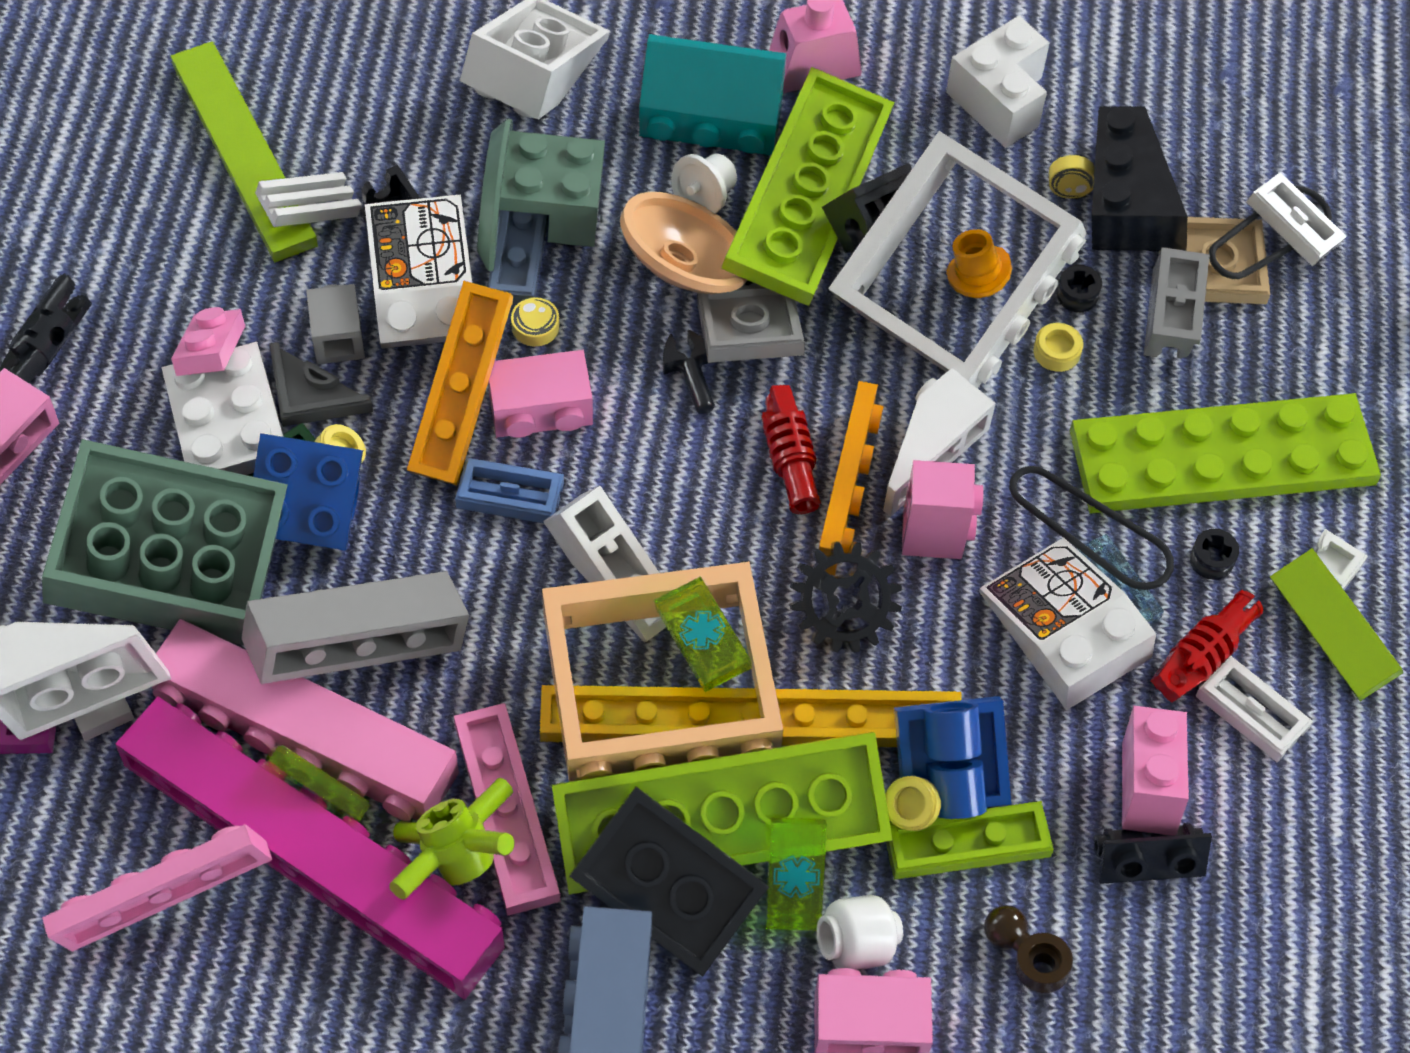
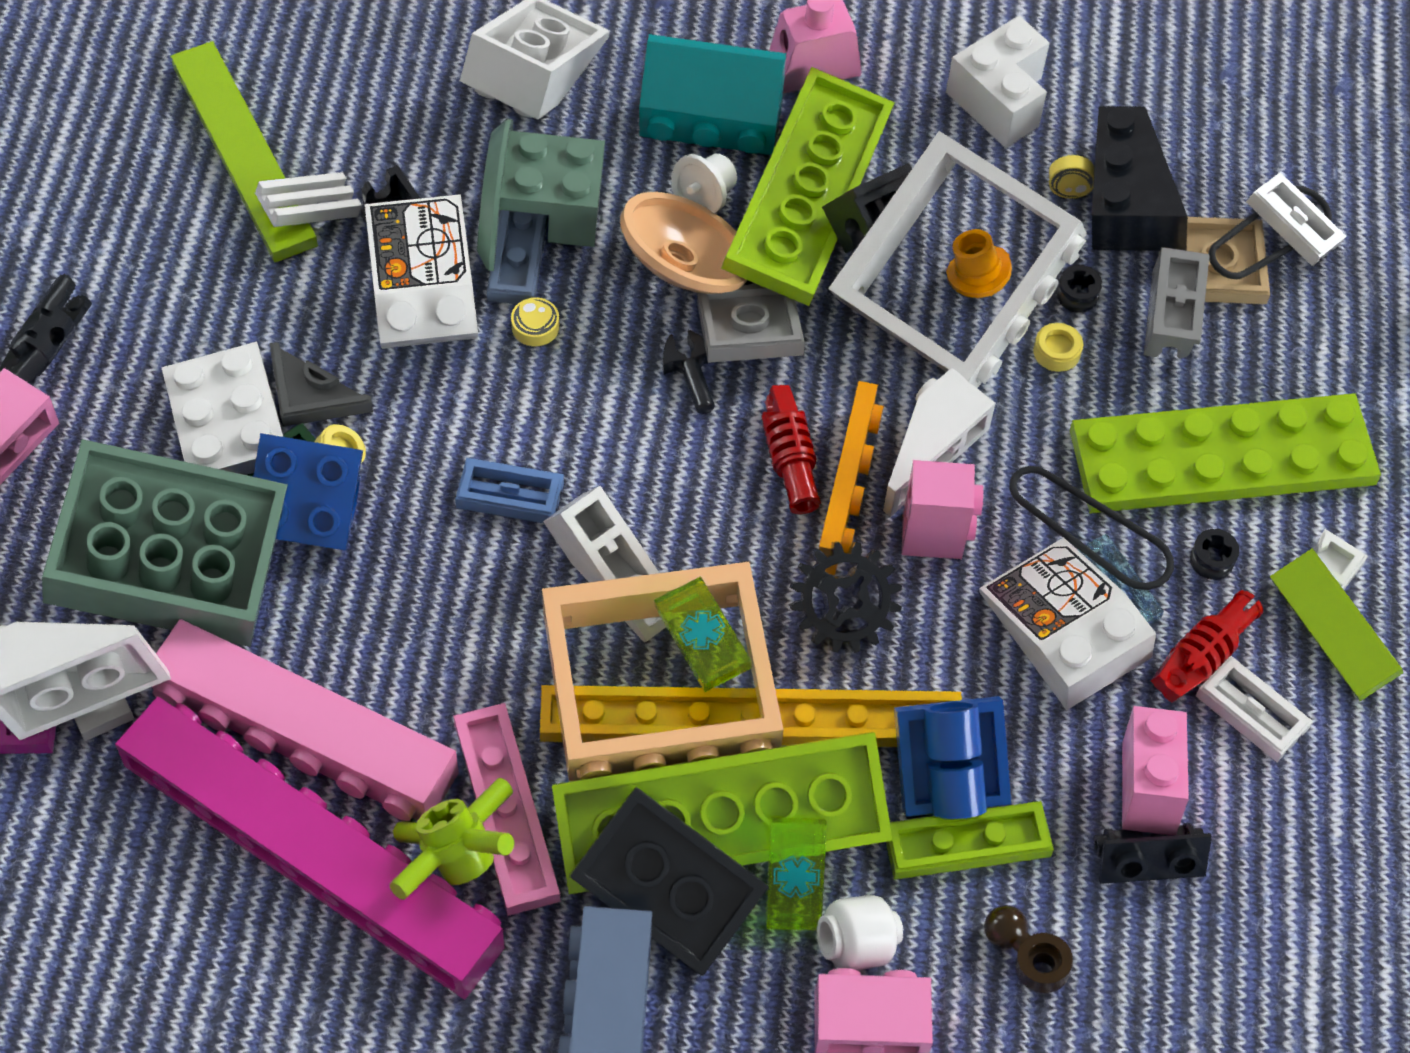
(157, 888): bright pink plate -> none
(208, 341): bright pink plate -> none
(316, 781): clear neon green tile -> none
(335, 323): light grey brick -> none
(353, 626): light grey brick -> none
(460, 383): light orange plate -> none
(540, 394): bright pink brick -> none
(912, 803): light yellow tile -> none

